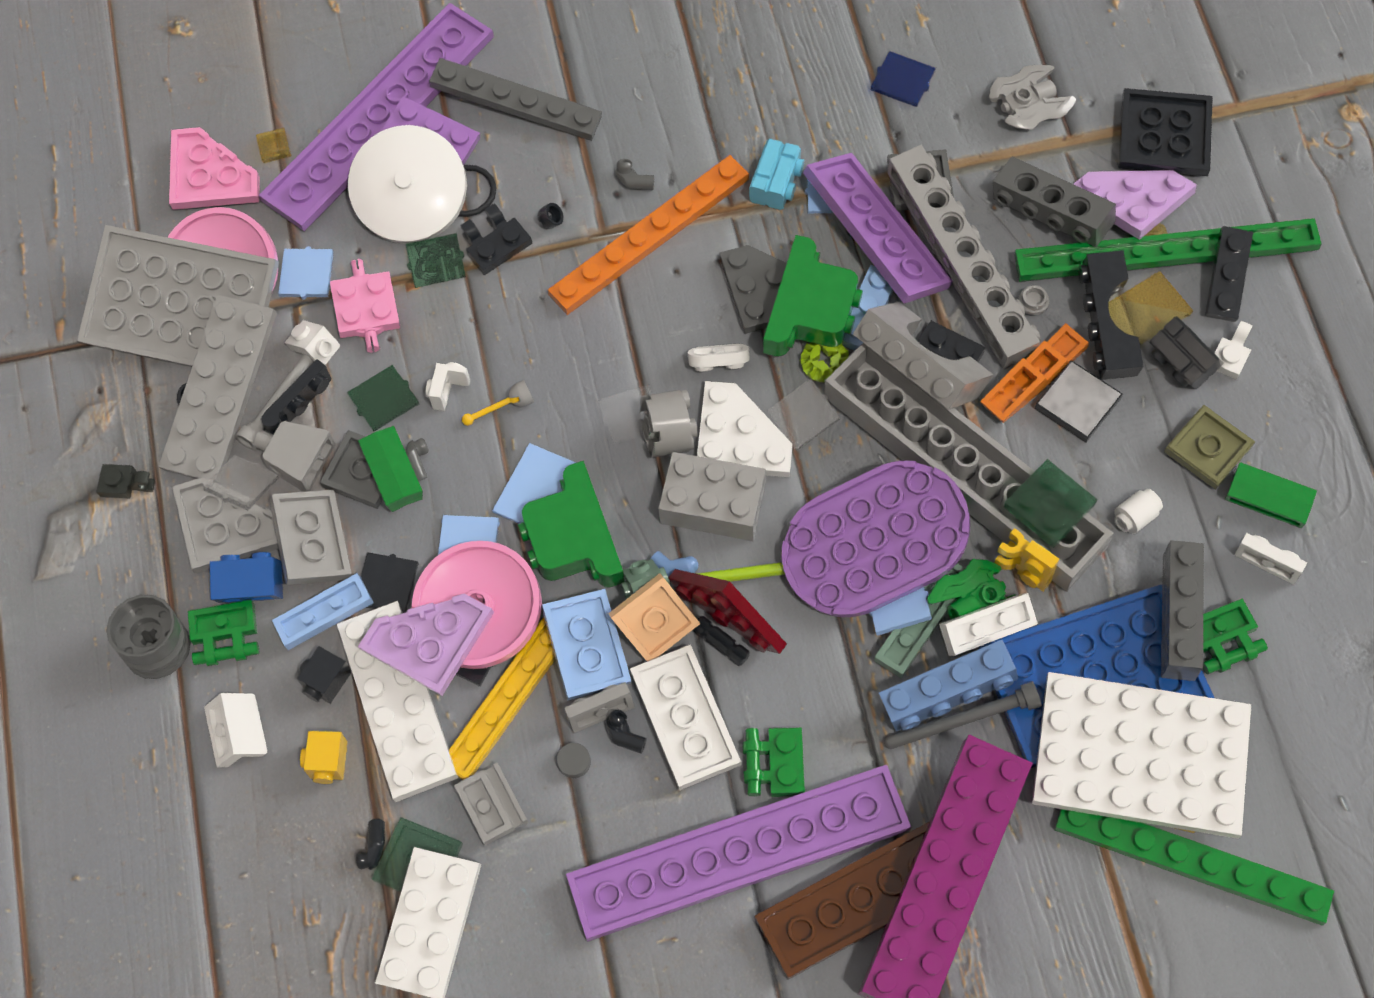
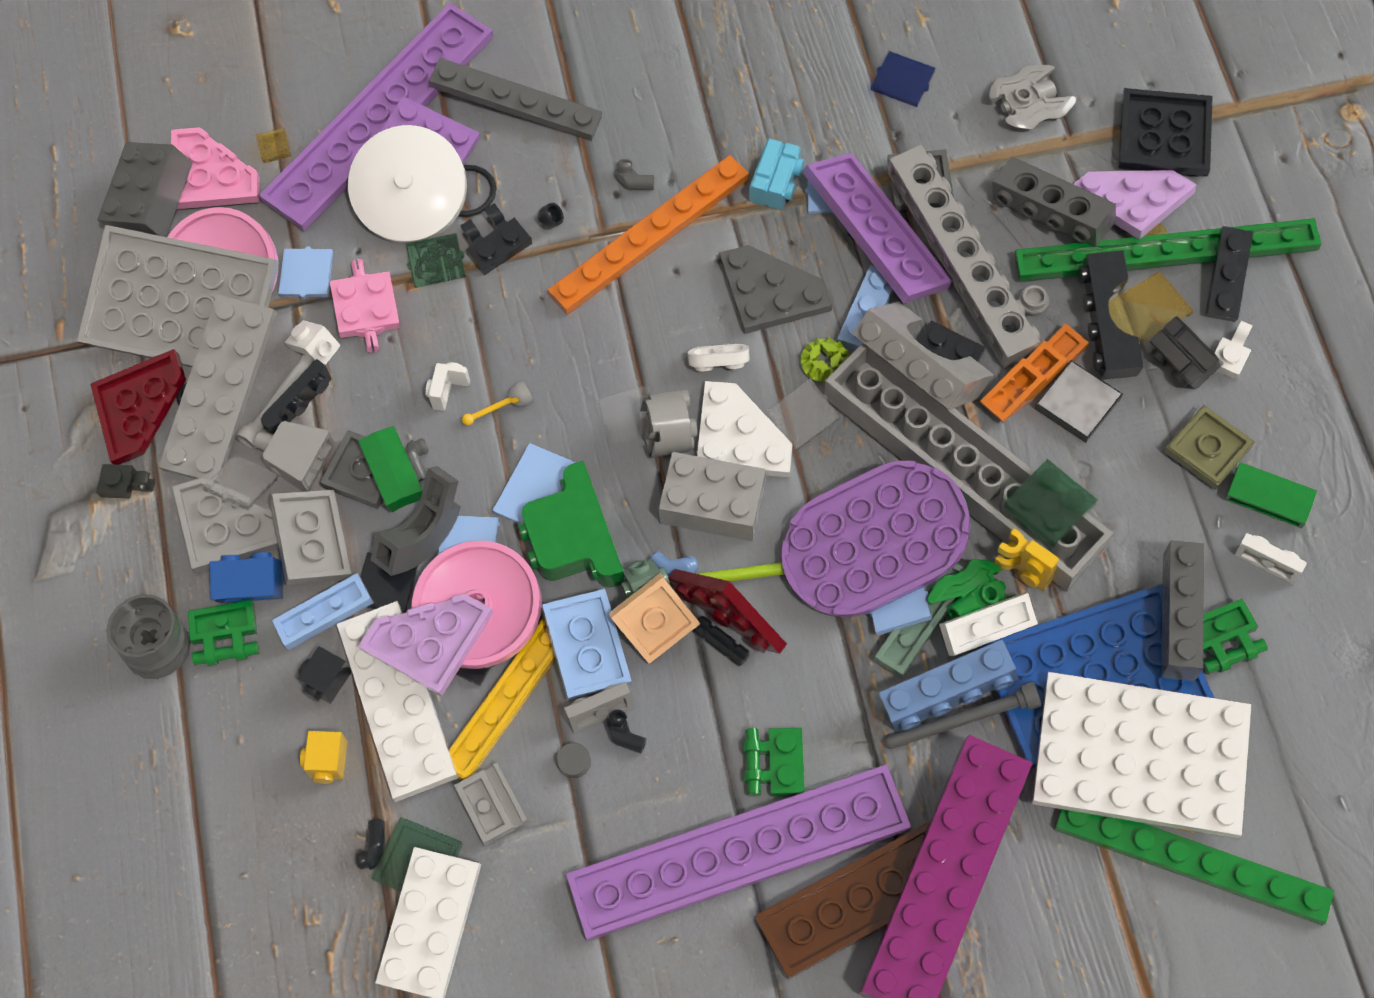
(135, 404): none -> dark red plate
(146, 188): none -> dark grey brick
(235, 728): white panel -> none
(383, 398): clear green piece -> none
(424, 530): none -> dark grey arch
(685, 717): white plate -> none
(811, 302): green brick -> none
(1137, 511): white brick -> none

